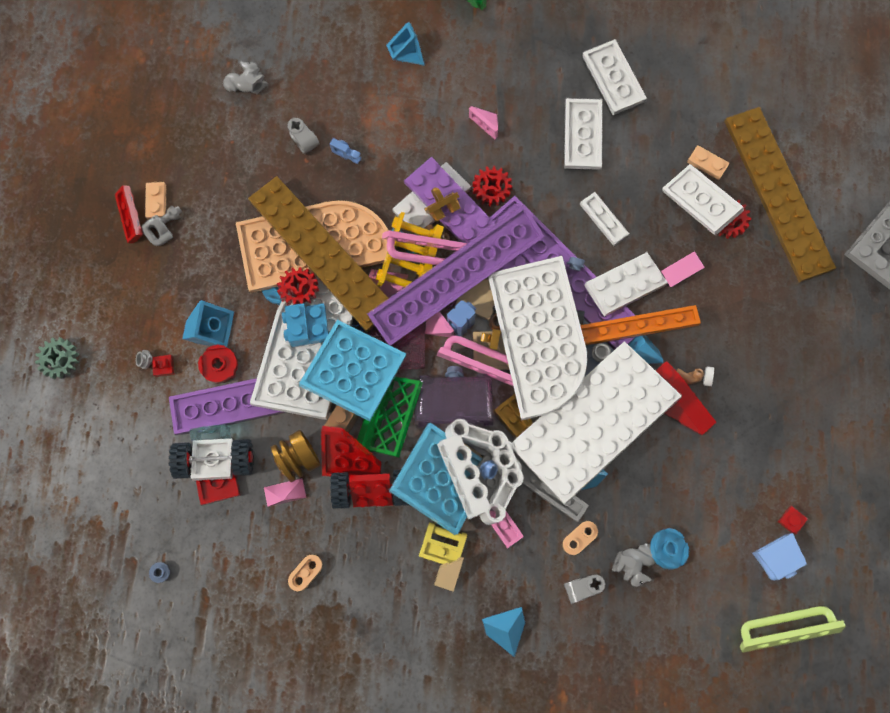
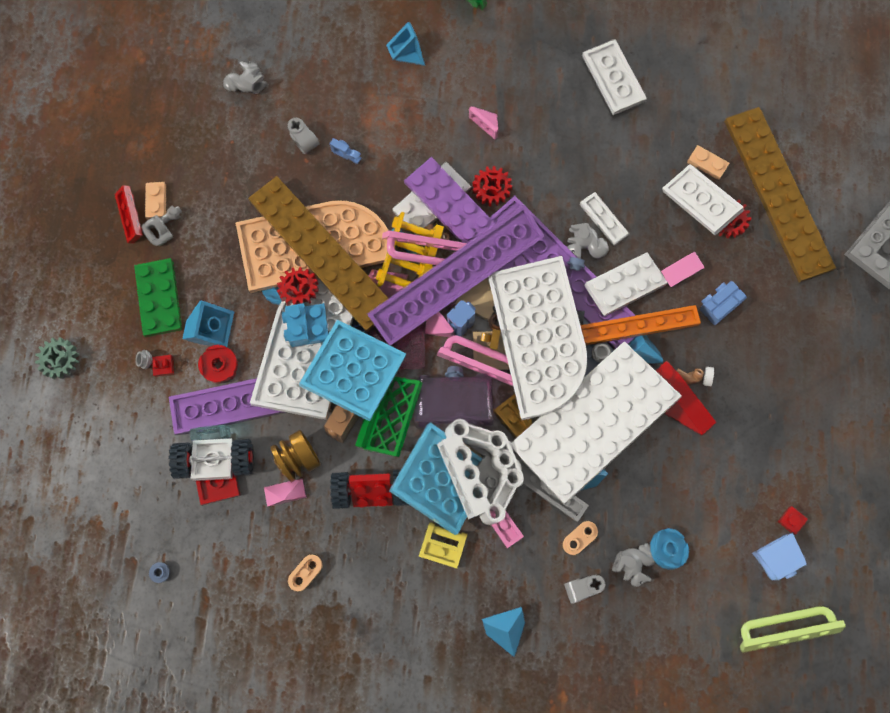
(158, 297): none -> green plate
(346, 454): red plate -> none
(435, 208): pearl gold hips -> none
(448, 574): tan tile -> none
(488, 469): medium blue plate -> none
(583, 134): white plate -> none
(587, 238): none -> light grey animal
(723, 302): none -> medium blue brick

